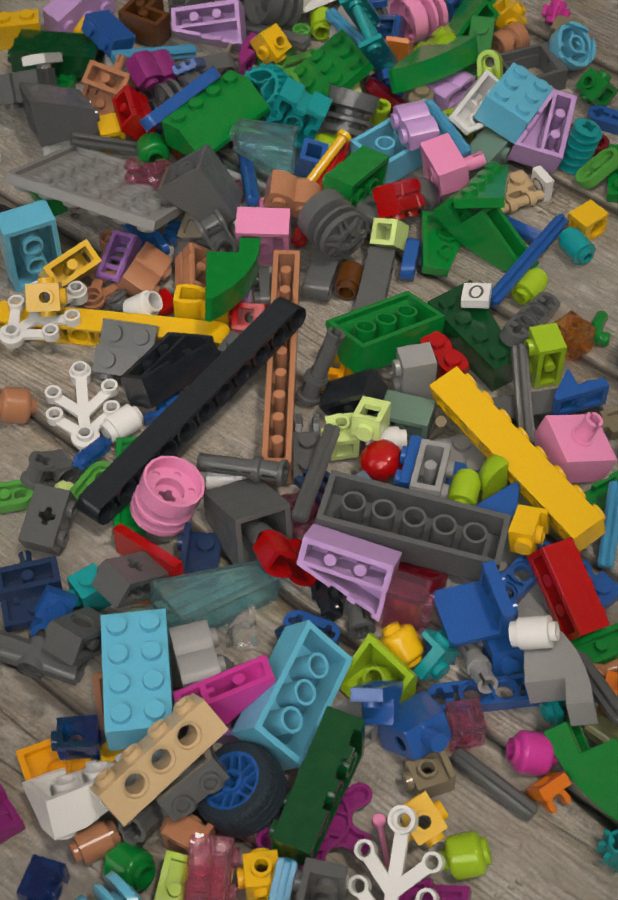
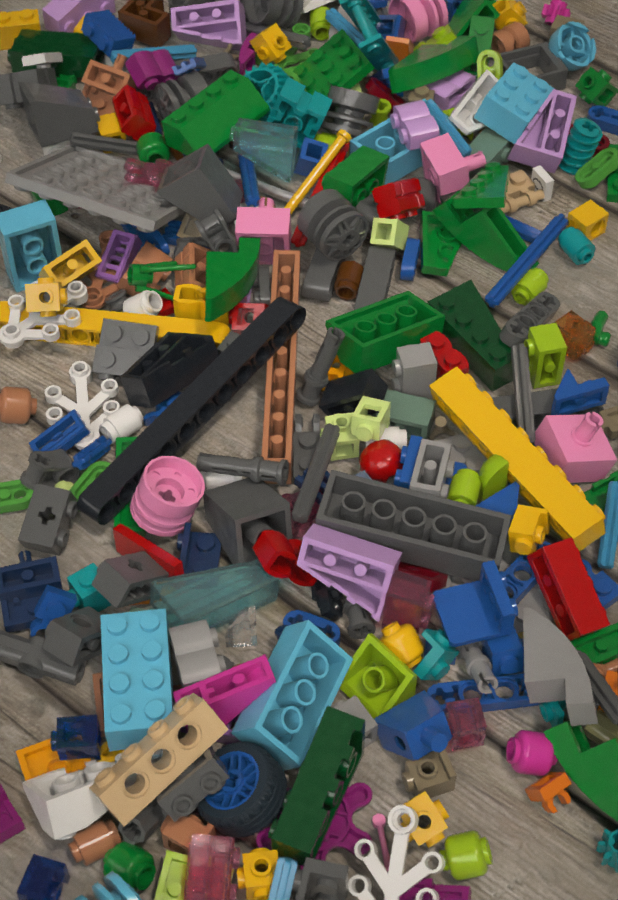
(61, 440): none -> blue tile
(142, 274): none -> green plant
(180, 98): blue beam -> none
(288, 191): nougat brick -> none
(379, 701): blue slope -> none
(476, 295): white tile -> none
(494, 784): dark grey axle -> none
(534, 632): white brick -> none

